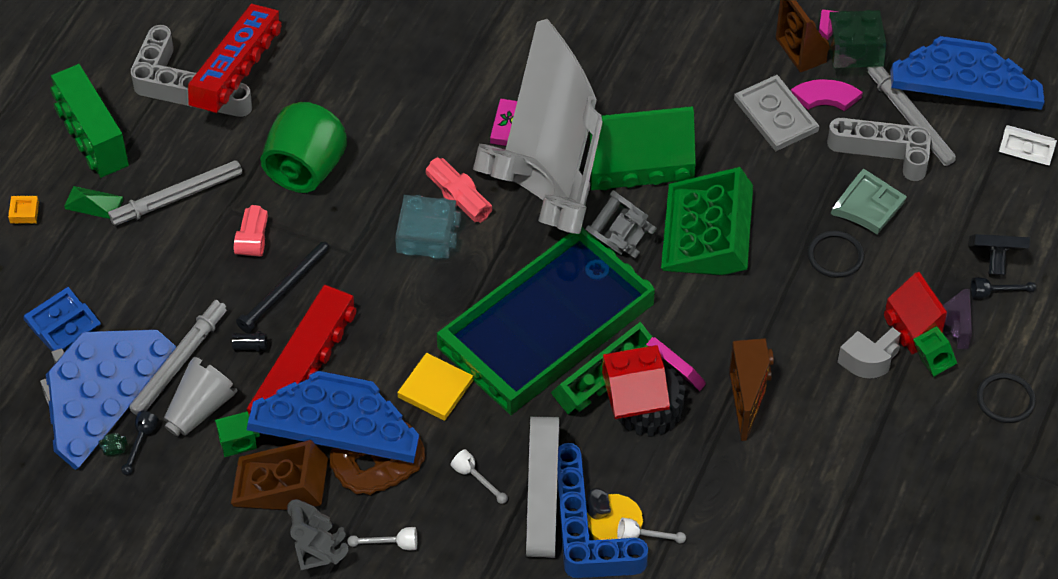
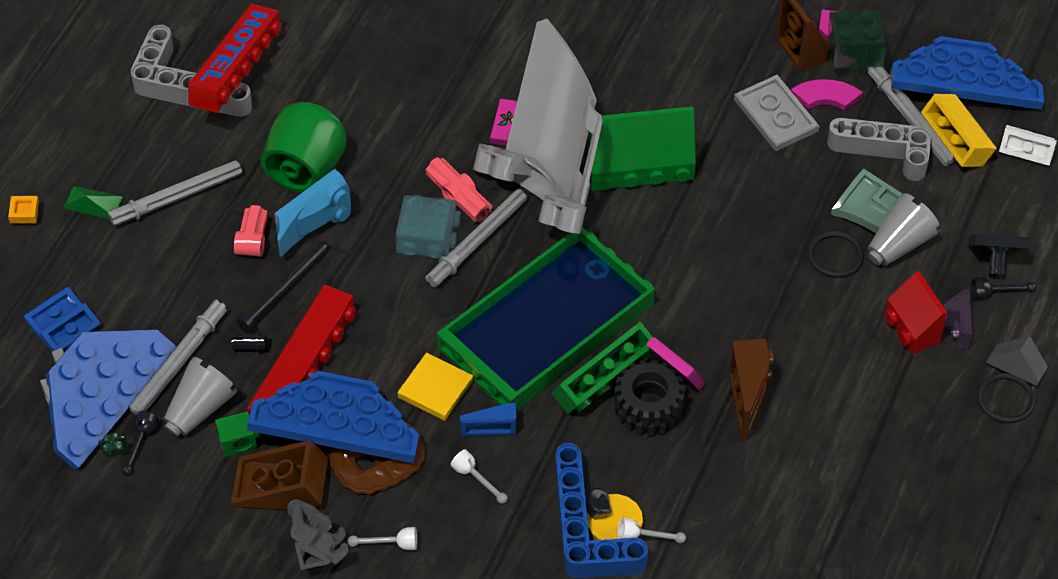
(88, 121): green brick -> none
(311, 209): none -> dark azure slope
(448, 264): none -> light grey axle
(490, 421): none -> blue slope
(542, 487): light grey beam -> none
(624, 226): dark grey piece -> none
(635, 381): slope -> none
(708, 224): green slope -> none
(869, 358): light grey brick -> none
(902, 231): none -> light grey cone
(935, 351): green brick -> none
(958, 130): none -> yellow brick
(1020, 359): none -> dark grey slope

